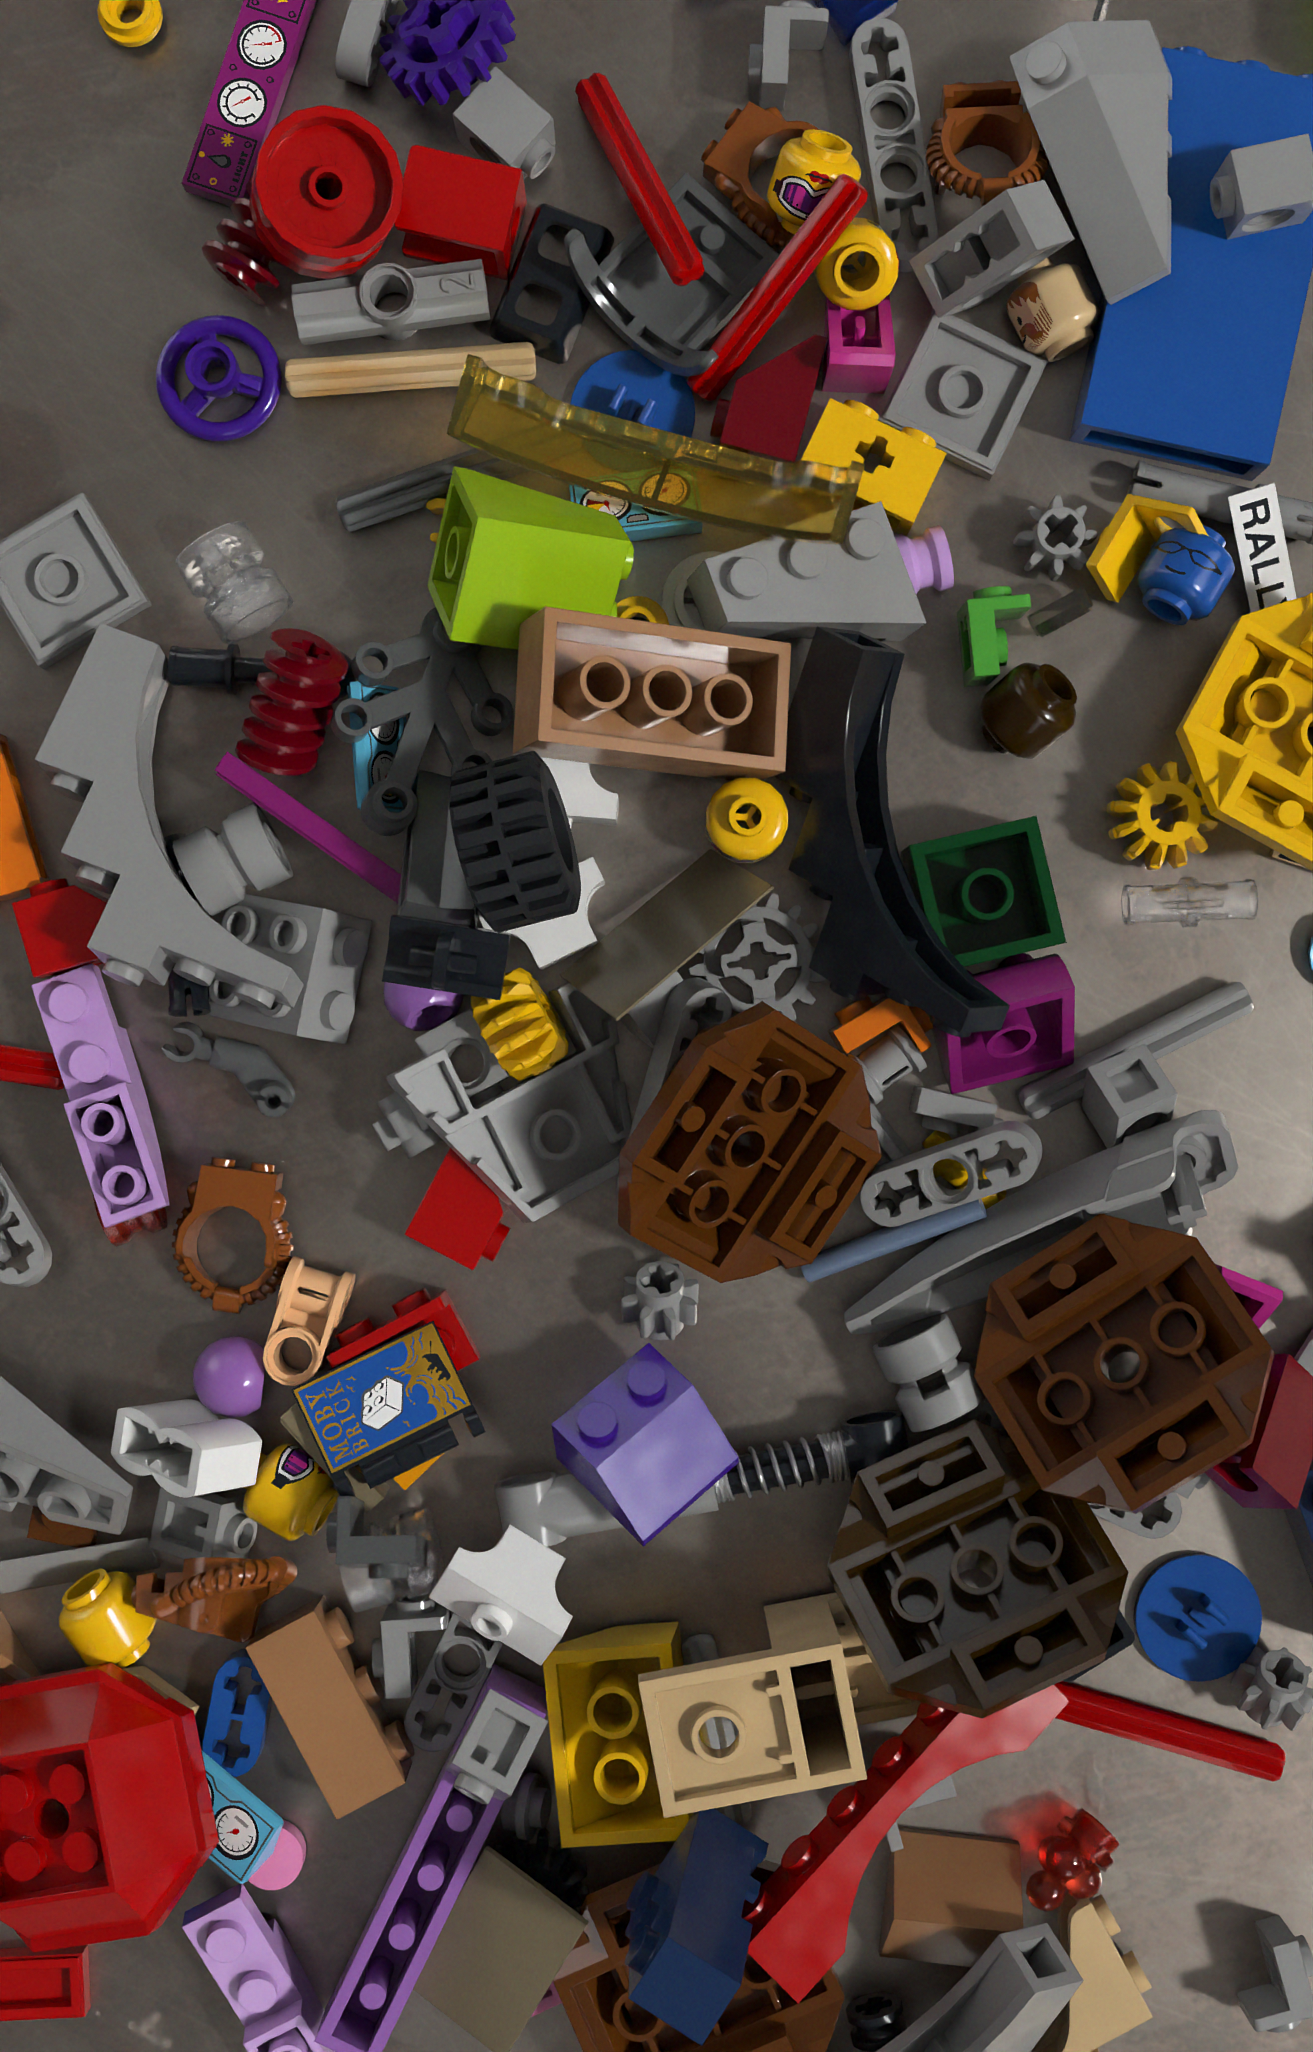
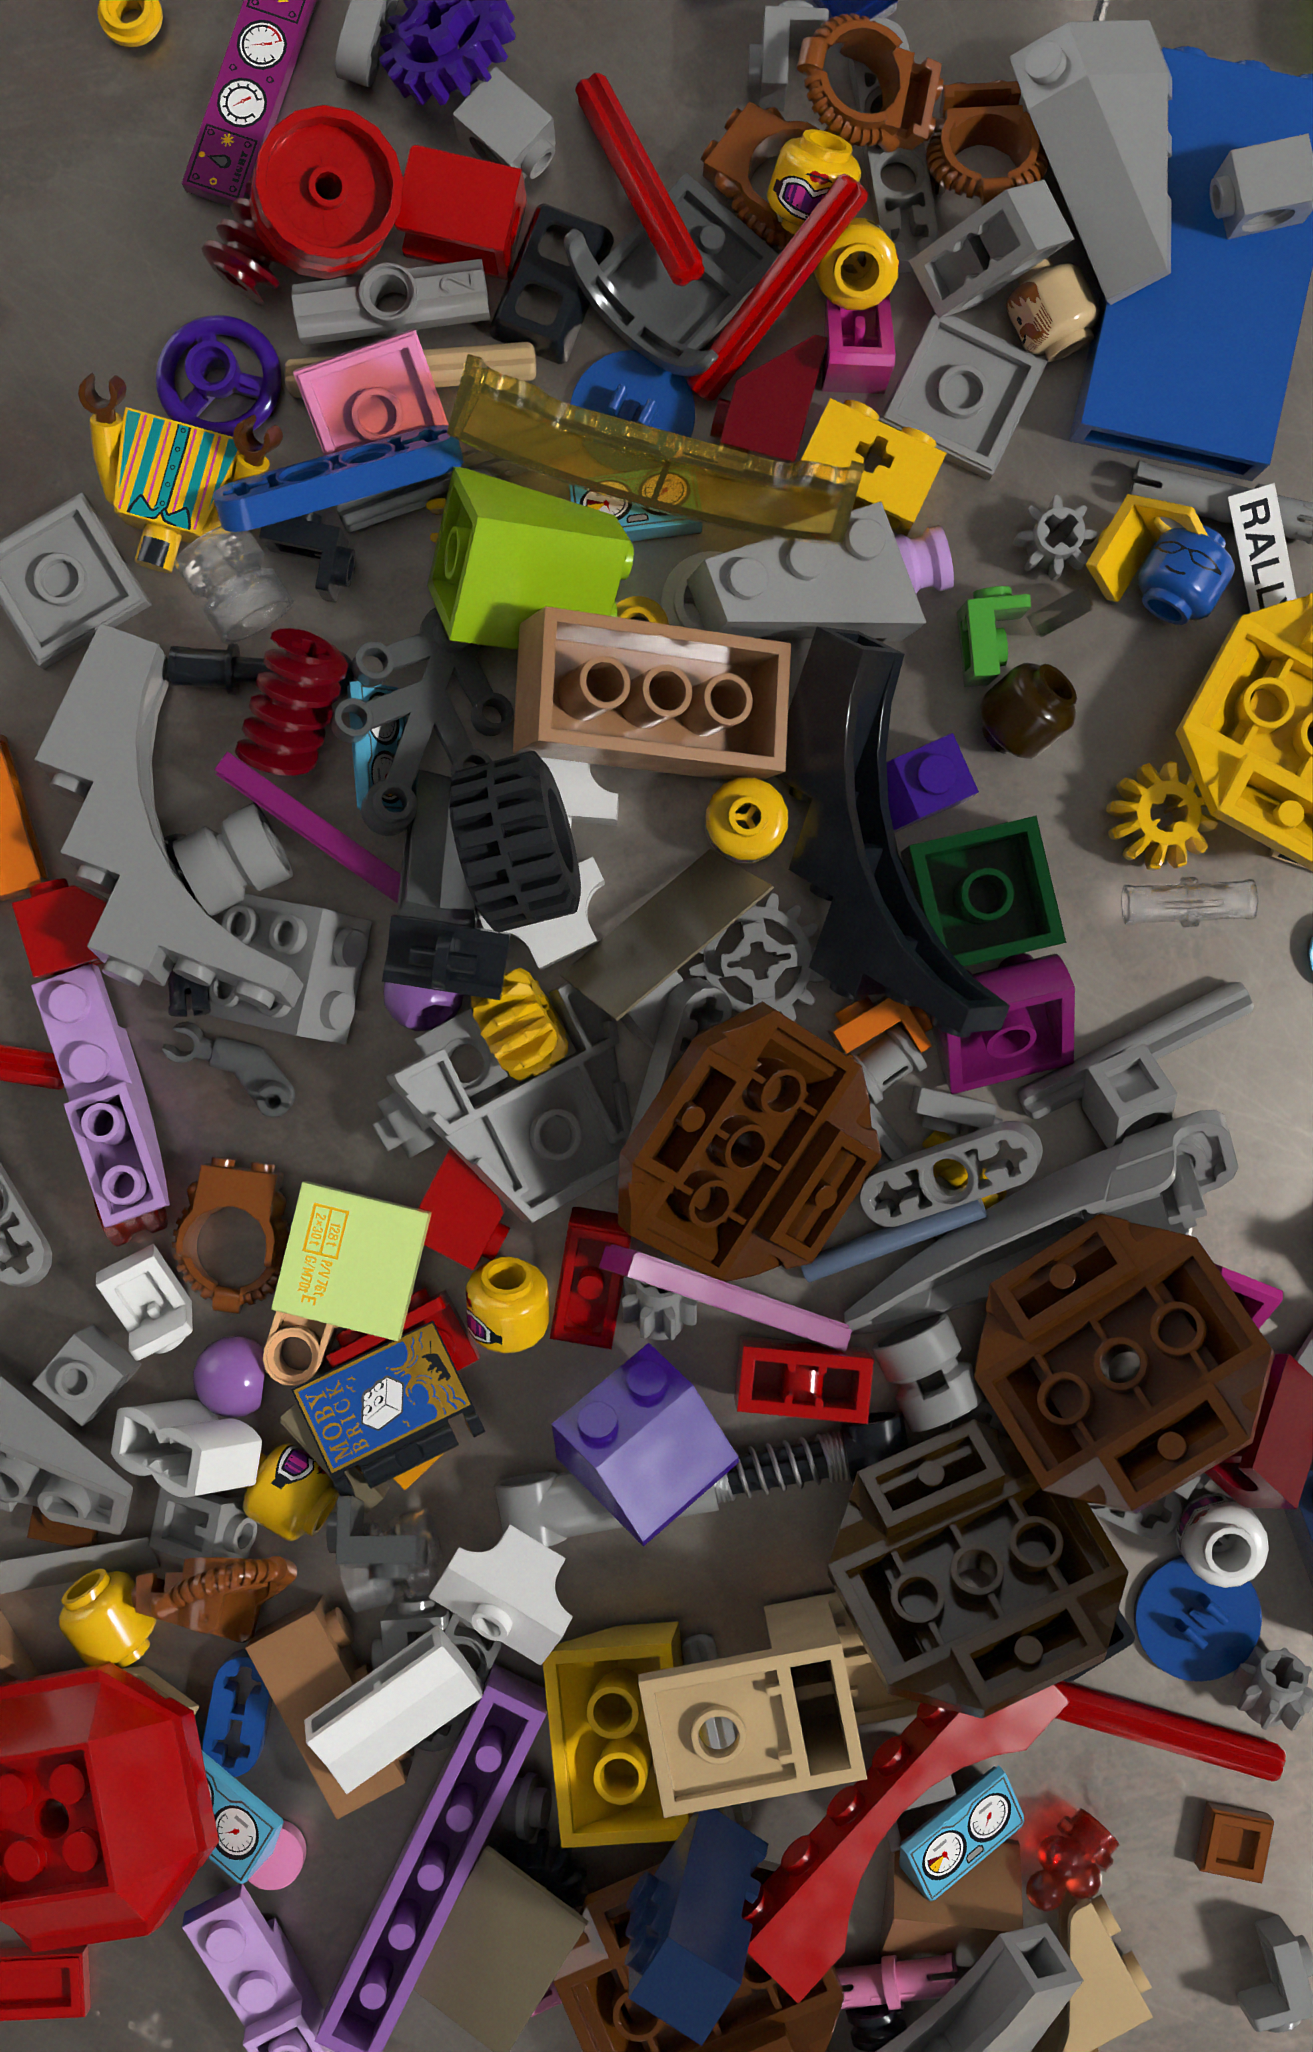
(86, 1374): none -> light grey brick
(147, 1302): none -> white bracket
(166, 471): none -> torso
(315, 541): none -> black bracket
(337, 478): none -> blue beam
(351, 1260): none -> yellowish green tile
(370, 393): none -> bright pink tile
(392, 1709): none -> white piece
(495, 1749): light grey bracket -> none
(507, 1305): none -> yellow head
(587, 1294): none -> red slope
(725, 1296): none -> tile
(803, 1380): none -> red brick
(897, 1981): none -> bright pink pin
(906, 86): none -> dark orange piece
(928, 782): none -> dark purple slope
(961, 1834): none -> slope
(1222, 1540): none -> white head
(1234, 1842): none -> dark orange tile

